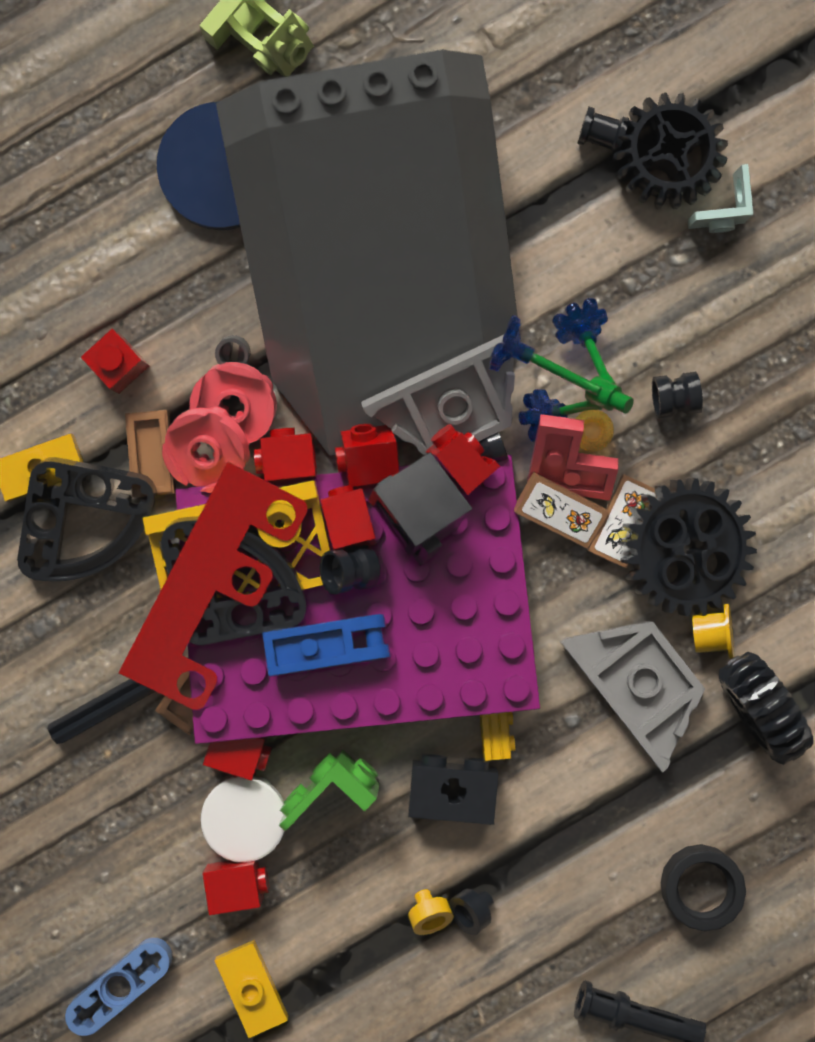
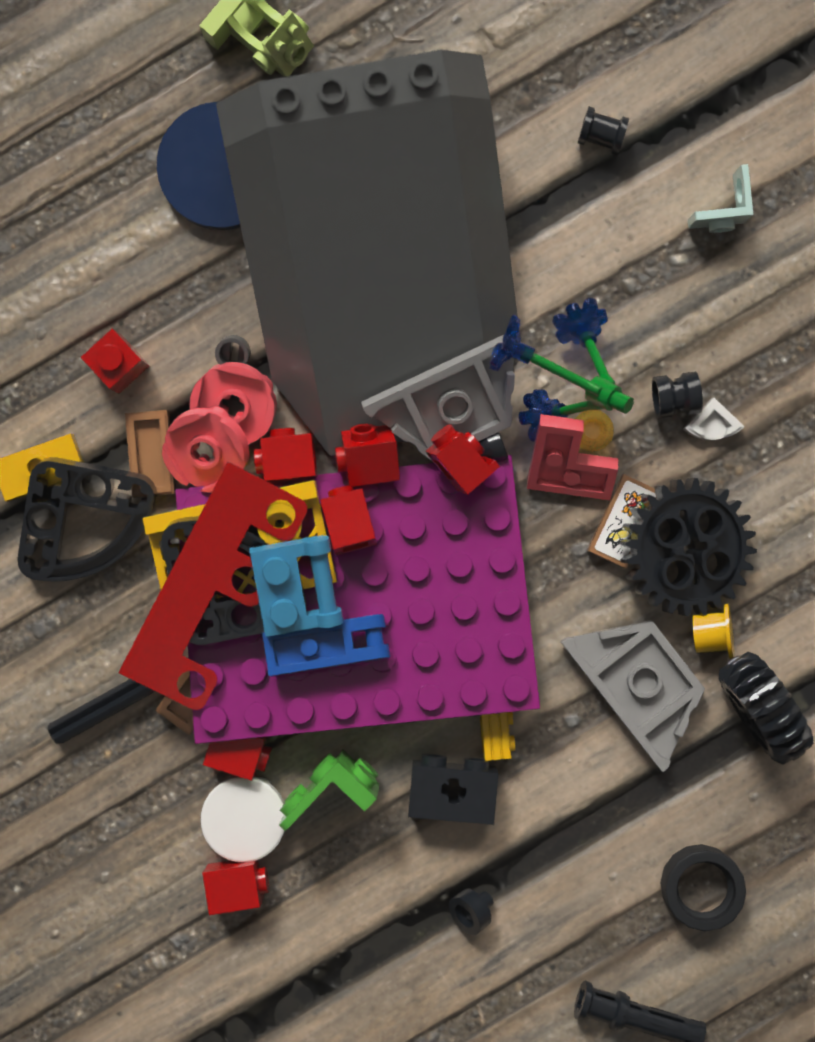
(89, 997): medium blue beam -> none
(251, 988): yellow plate -> none
(281, 588): none -> dark azure plate
(349, 569): black wheel -> none
(421, 506): black plate -> none
(429, 913): yellow tile -> none
(560, 510): tile -> none
(676, 167): black gear -> none
(713, 422): none -> white tile

